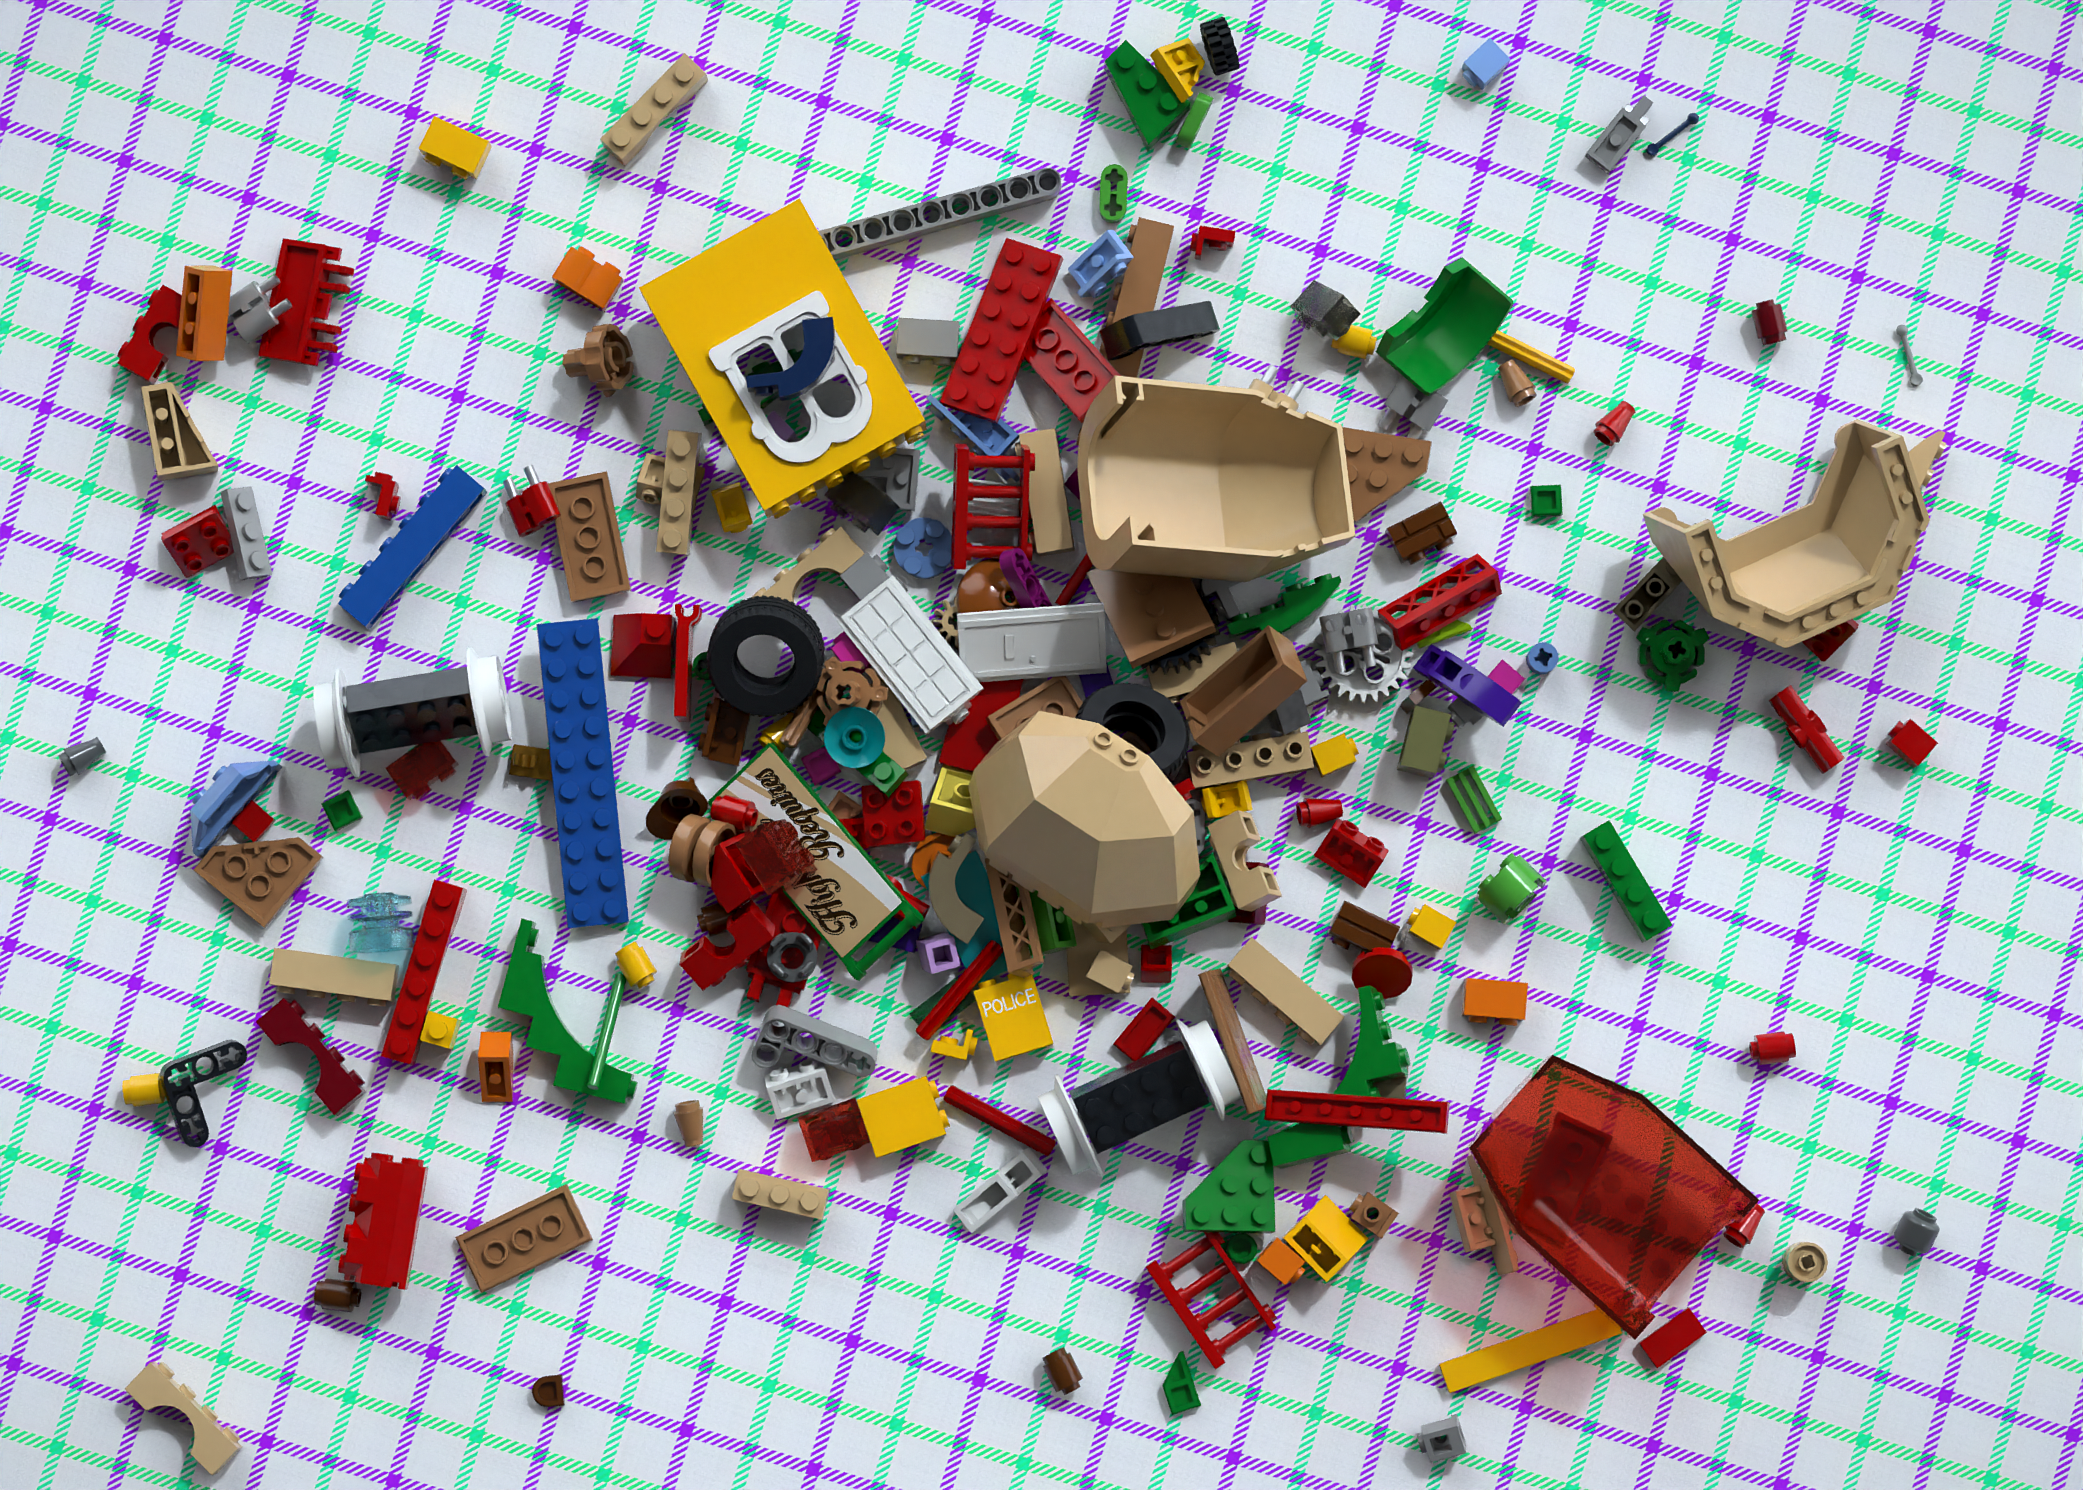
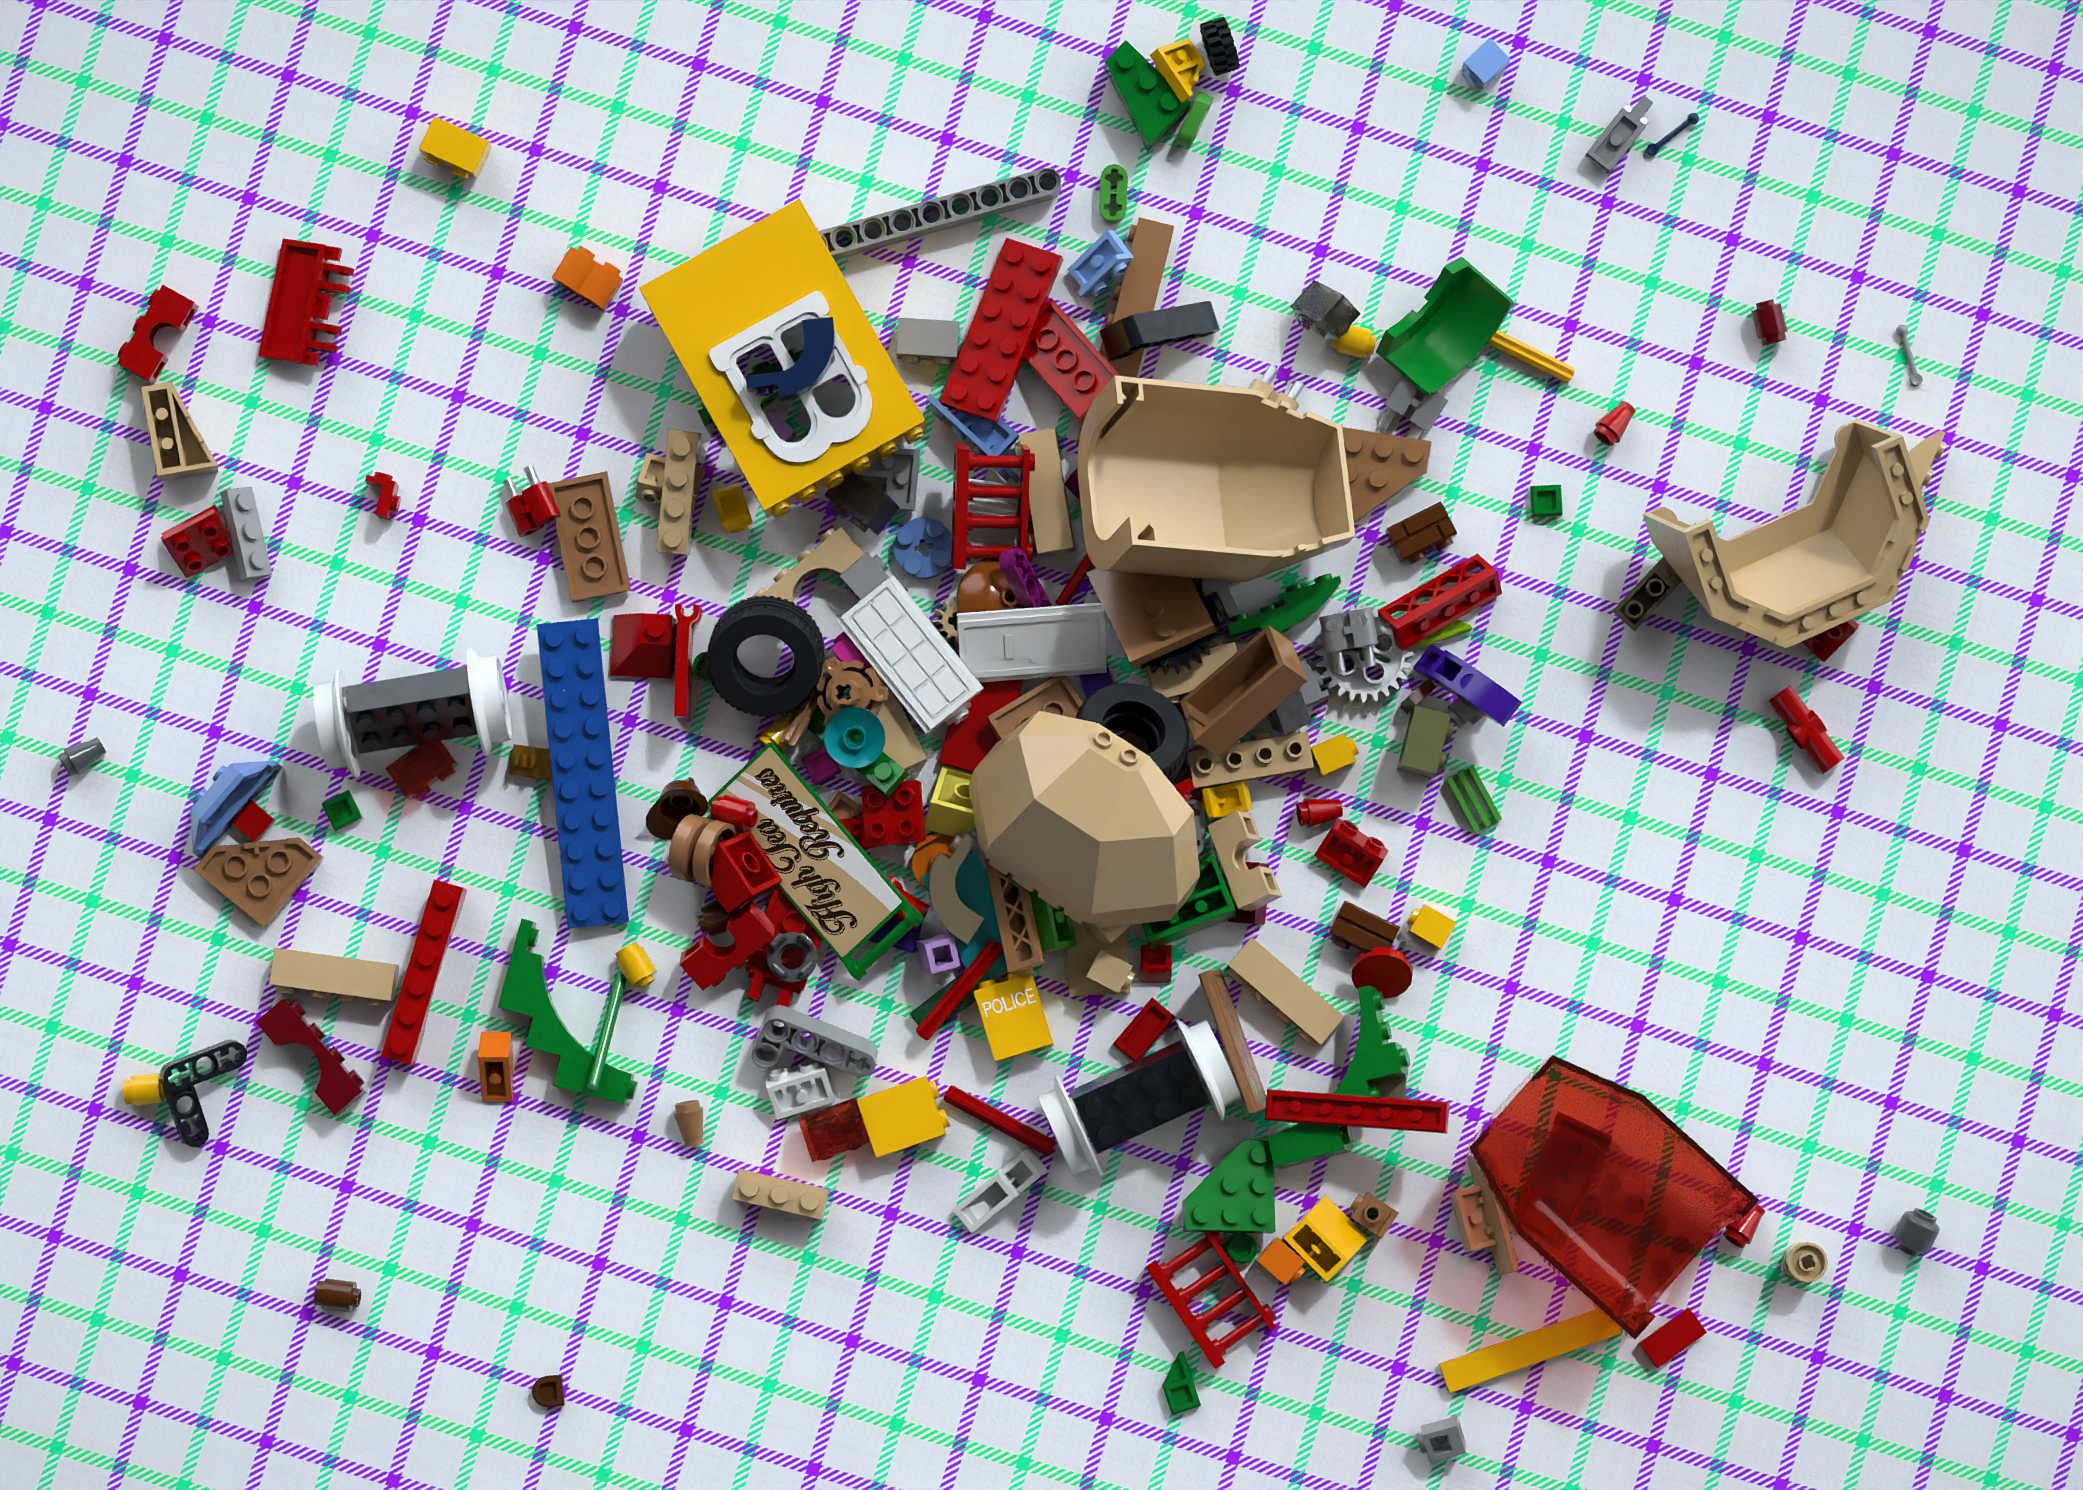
(204, 313): orange brick -> none
(212, 1443): tan arch -> none
(251, 309): light grey piece -> none
(380, 923): clear light blue wheel -> none
(384, 1221): red brick -> none
(412, 547): blue brick -> none
(440, 1030): yellow brick -> none
(524, 1238): medium nougat tile -> none
(602, 359): medium nougat piece -> none
(663, 97): tan arch -> none
(724, 733): reddish brown bracket -> none
(776, 856): clear red brick -> none
(949, 1046): yellow bracket -> none
(1062, 1371): reddish brown brick -> none
(1217, 239): red bracket -> none
(1494, 1000): orange brick -> none
(1506, 676): dark pink tile -> none
(1511, 888): bright green brick -> none
(1517, 385): medium nougat cone -> none
(1536, 659): medium blue wheel -> none
(1625, 881): green brick -> none
(1687, 644): green piece -> none
(1772, 1048): red brick -> none
(1910, 742): red brick -> none

